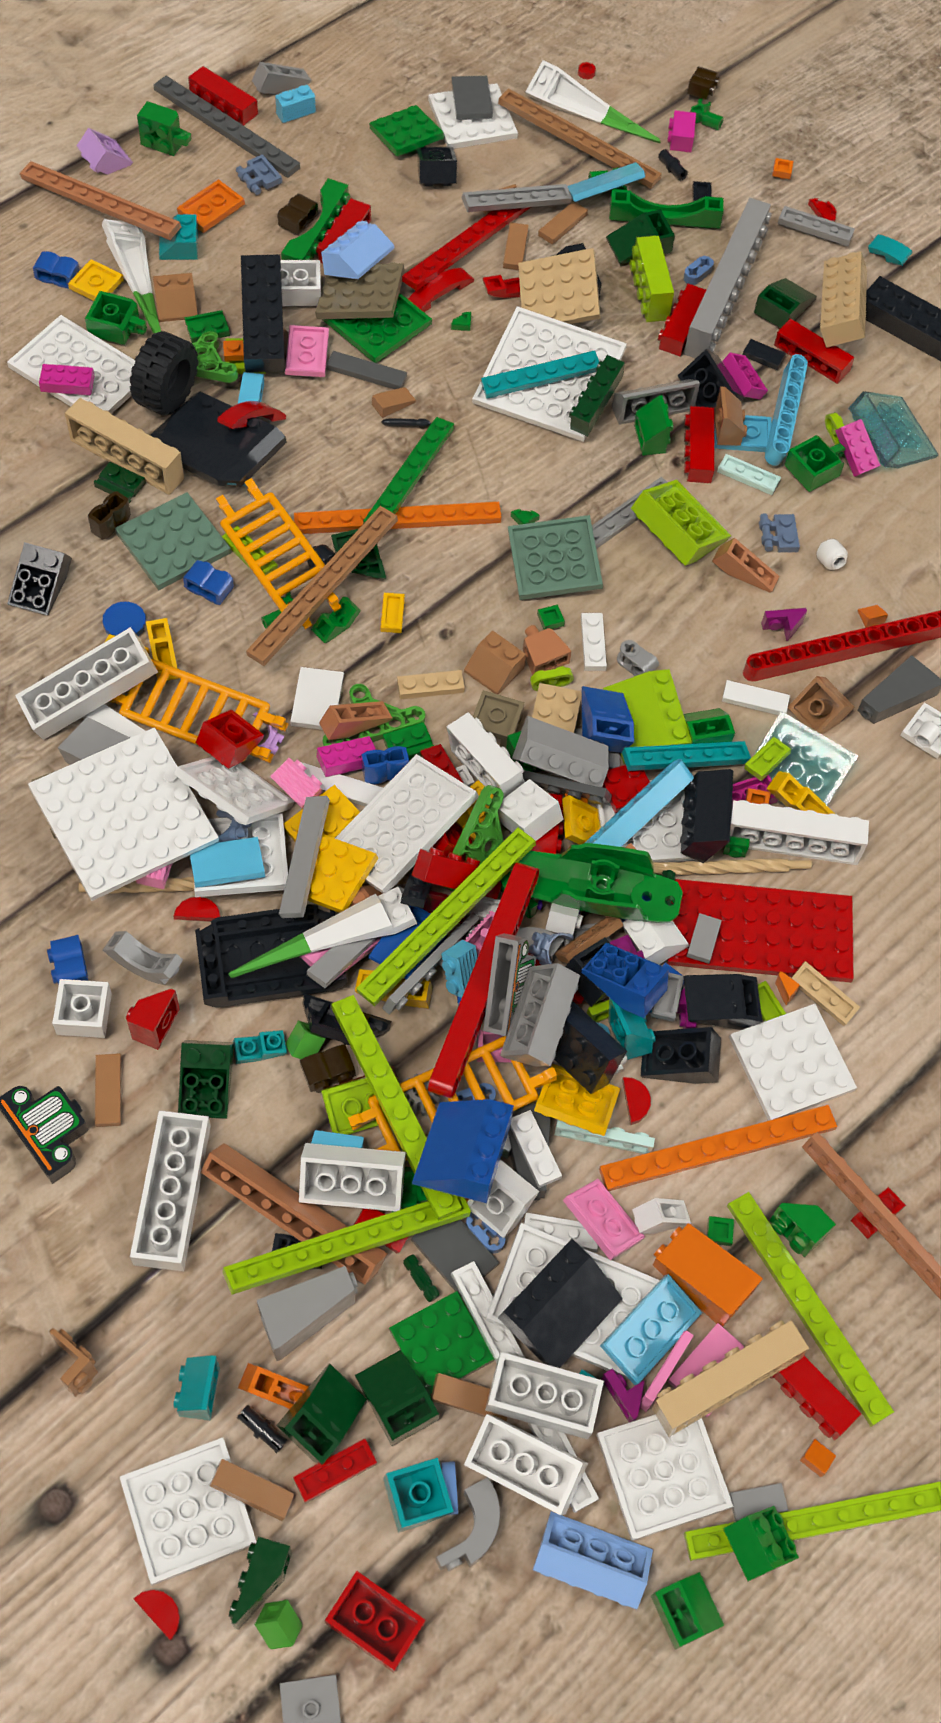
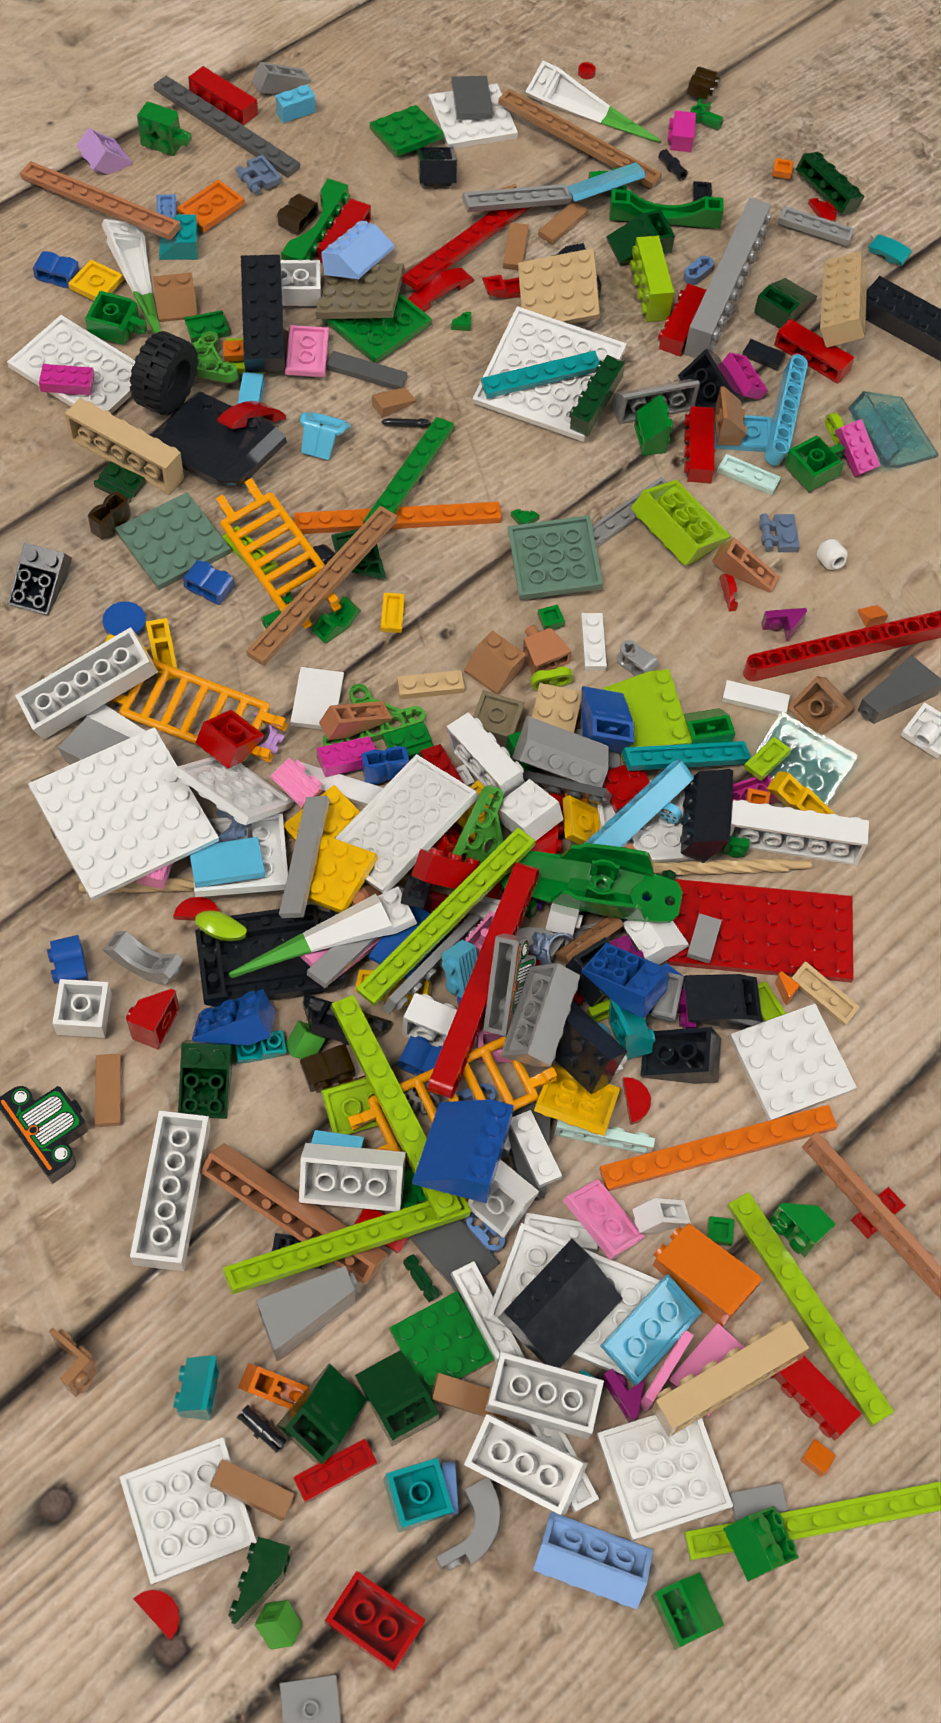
(166, 205): none -> medium blue plate
(220, 926): none -> lime arm
(236, 1021): none -> blue slope
(320, 439): none -> medium azure piece
(418, 1056): none -> blue brick
(428, 1019): none -> white brick
(670, 813): none -> medium azure tile
(729, 587): none -> red tile
(830, 182): none -> dark green brick

